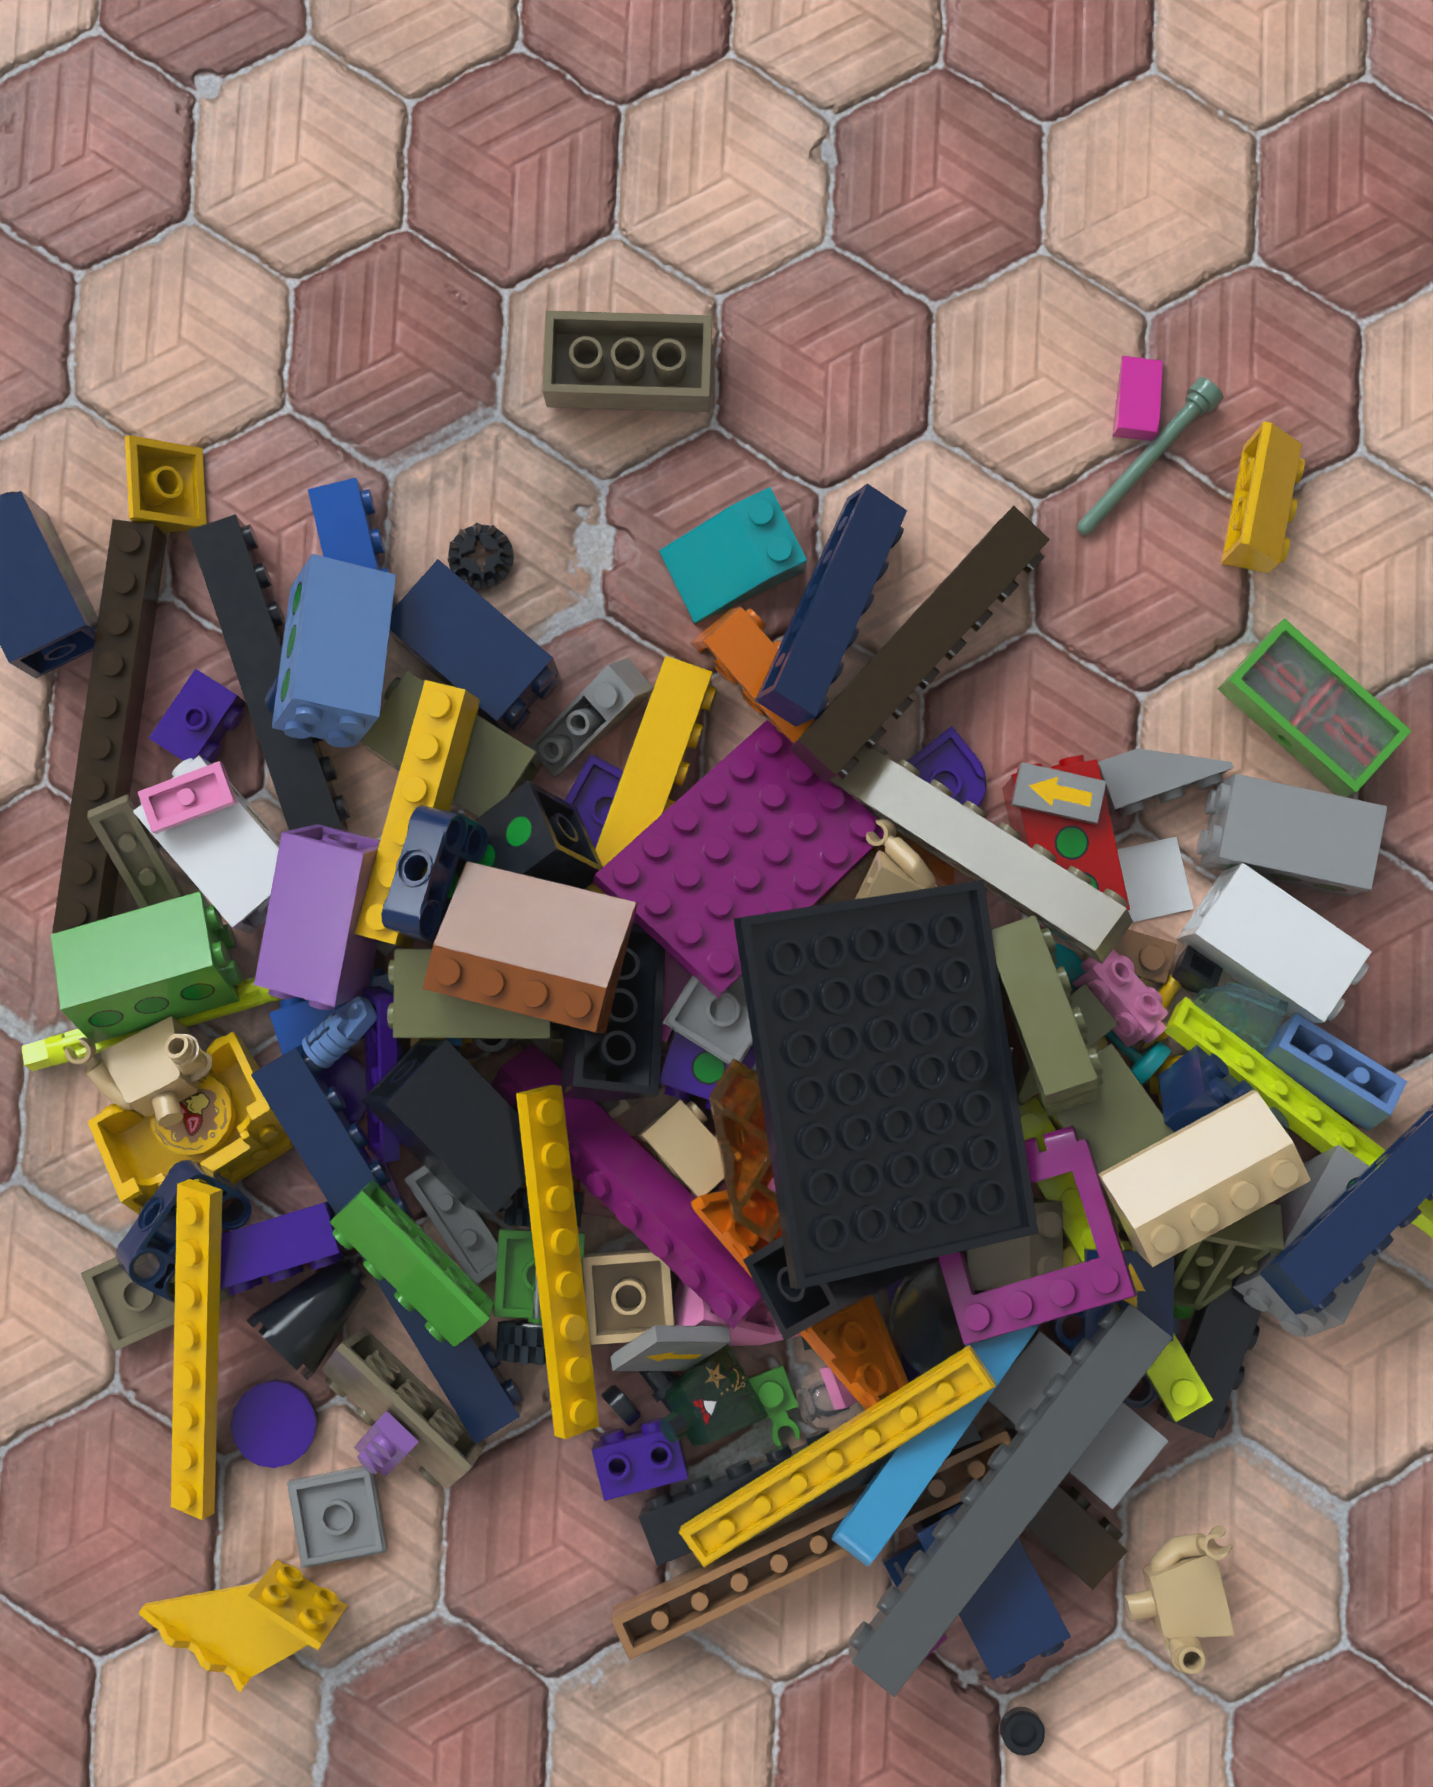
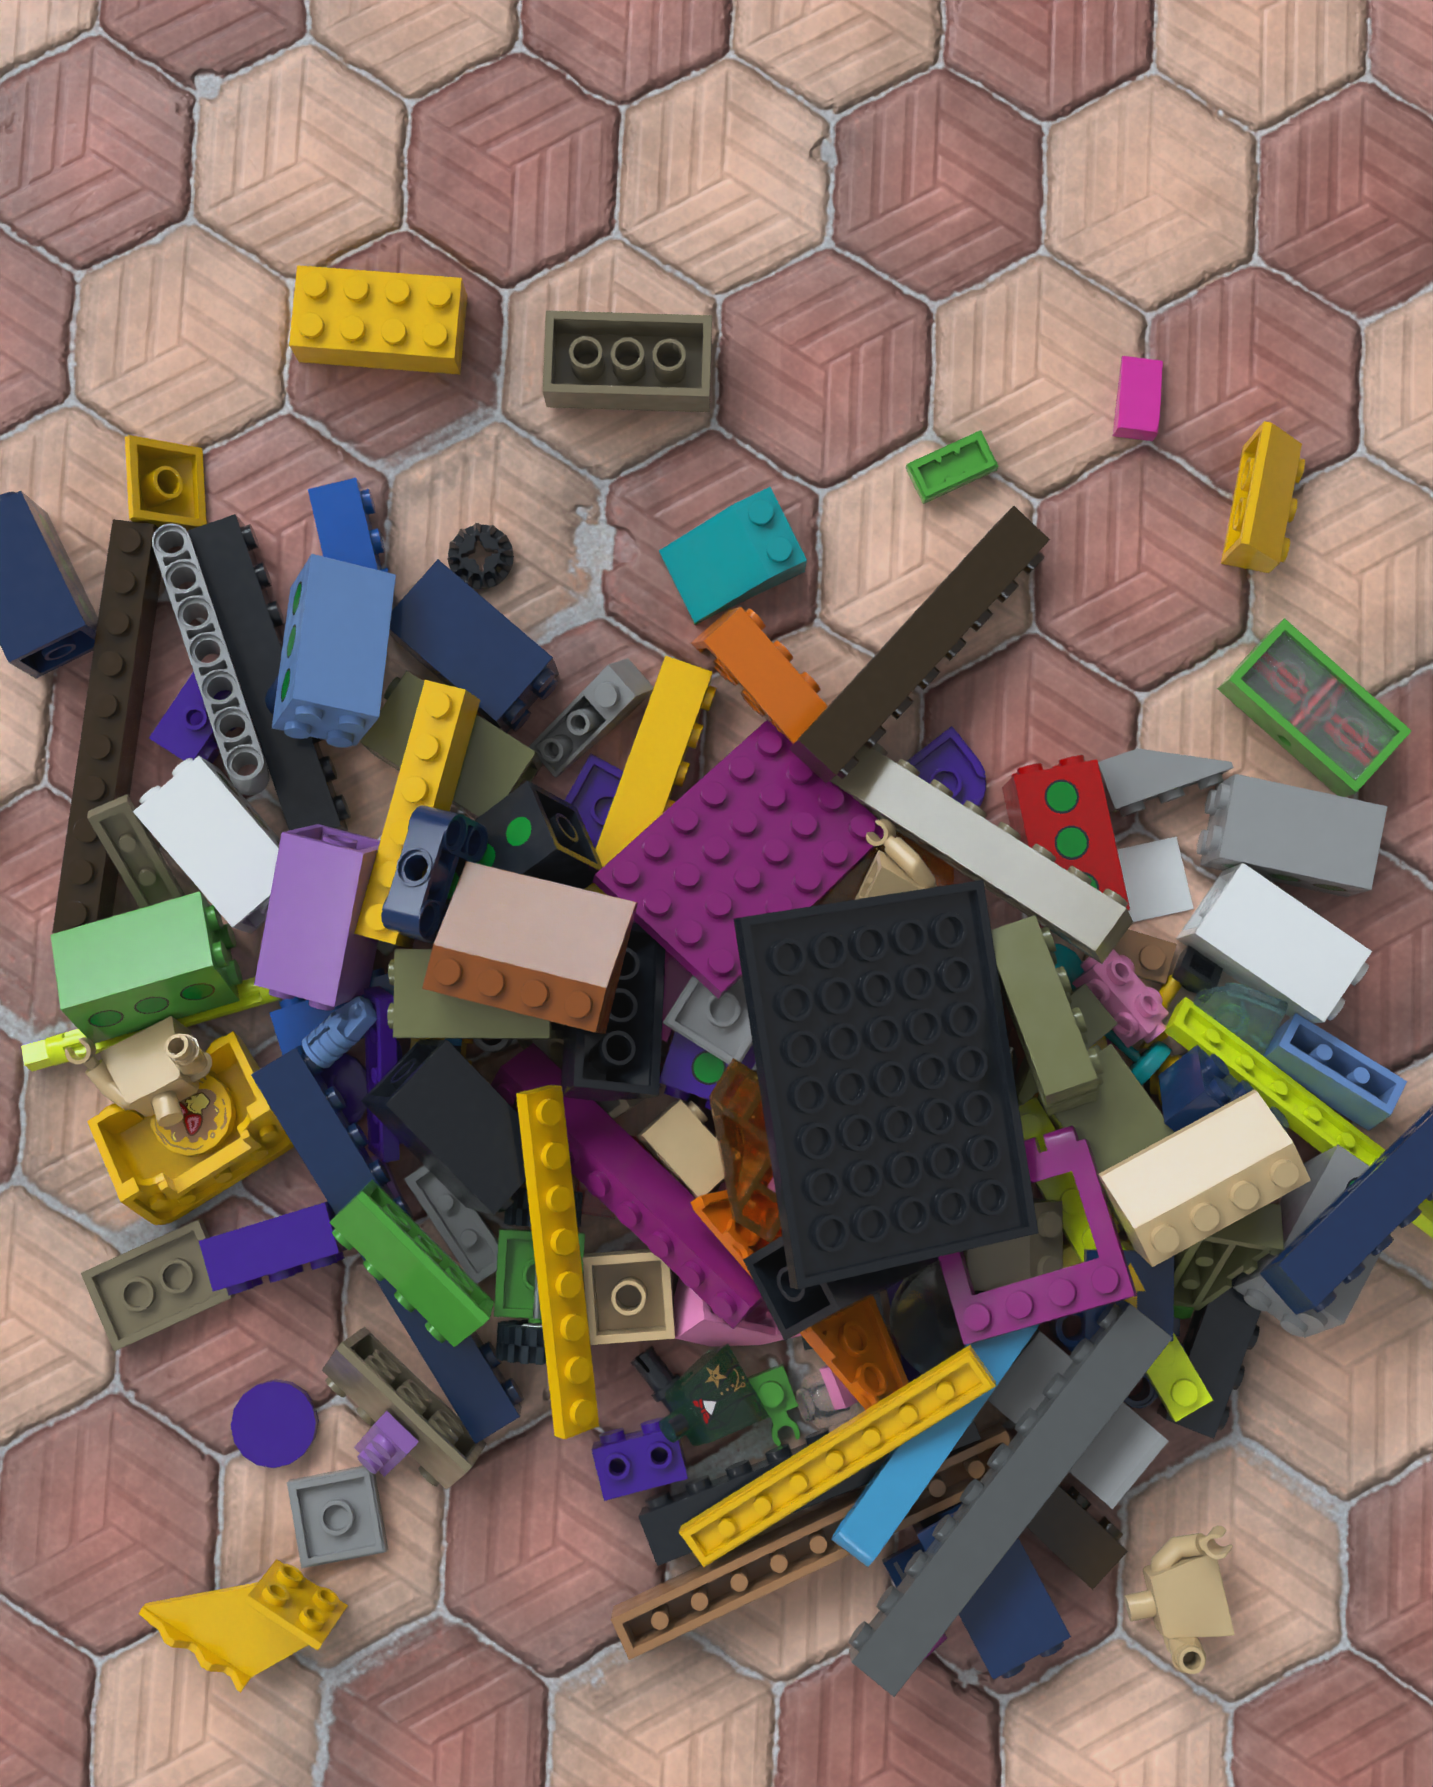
(156, 1227): dark blue beam -> none
(187, 797): bright pink plate -> none
(196, 1348): yellow plate -> none
(211, 676): none -> light grey beam
(311, 1315): black cone -> none
(378, 319): none -> yellow brick
(621, 1405): black tile -> none
(670, 1348): light grey tile -> none
(832, 607): dark blue brick -> none
(951, 467): none -> bright green plate
(1022, 1731): black tile -> none
(1058, 793): light grey tile -> none
(1201, 398): sand green piece -> none

